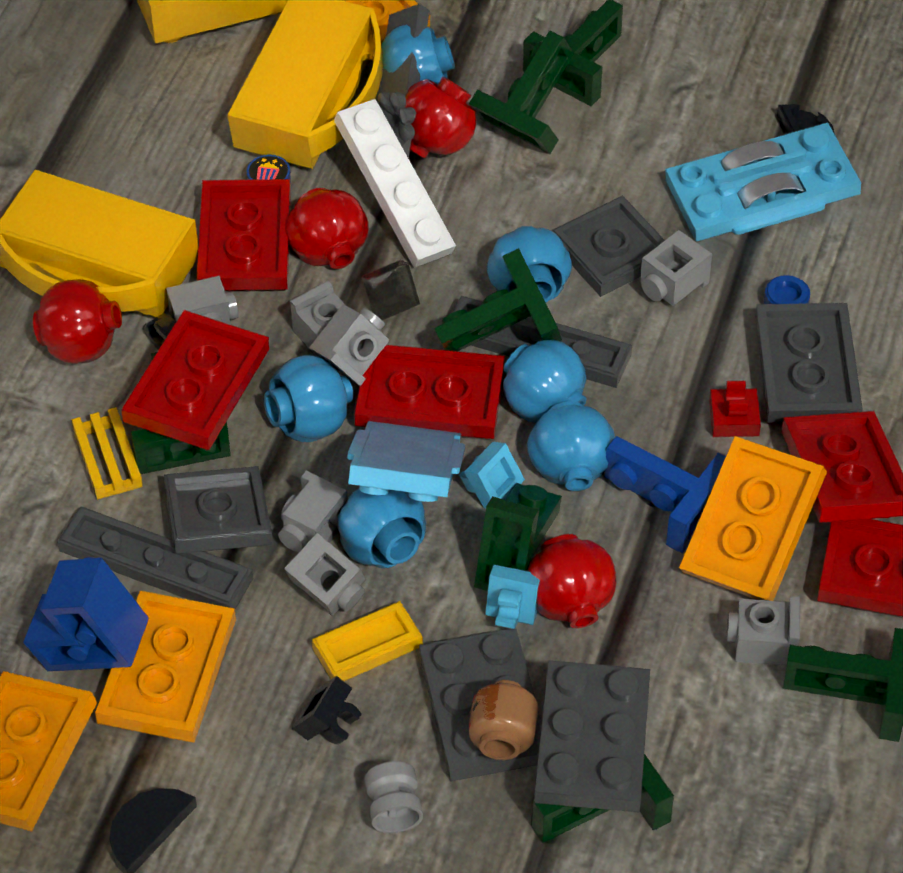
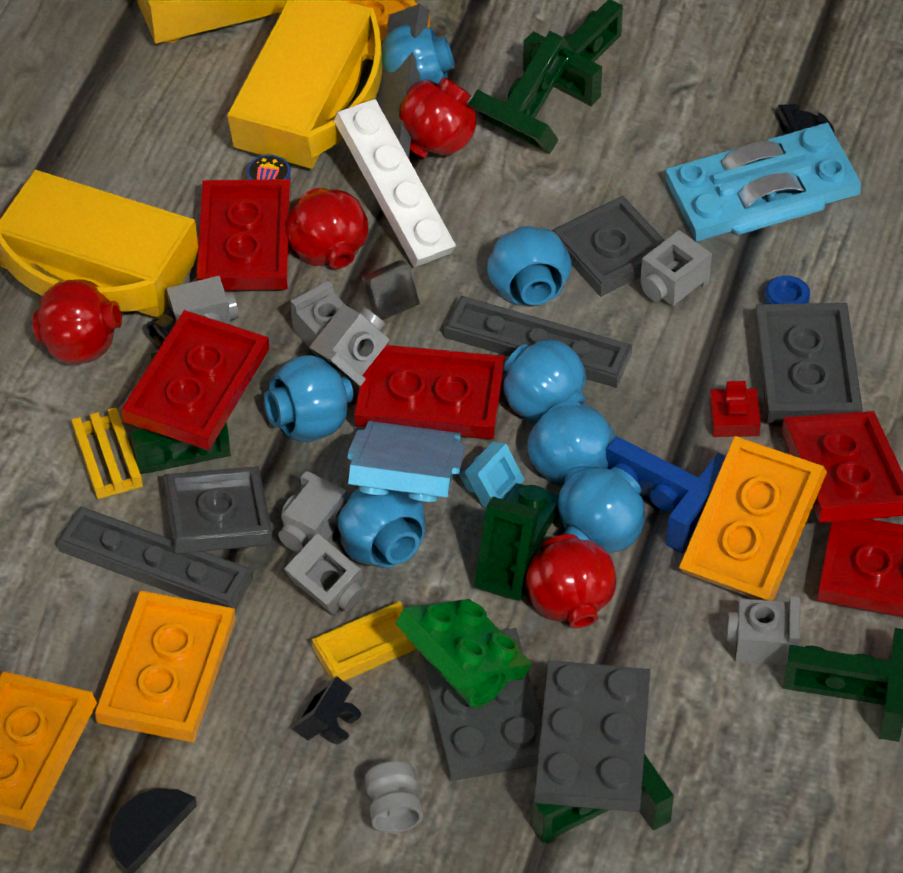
(85, 619): blue brick -> none
(398, 115): dark grey plant -> none
(465, 648): none -> green plate
(500, 311): dark green bracket -> none
(503, 720): medium nougat head -> none
(512, 596): medium azure tile -> none
(602, 507): none -> dark azure plant

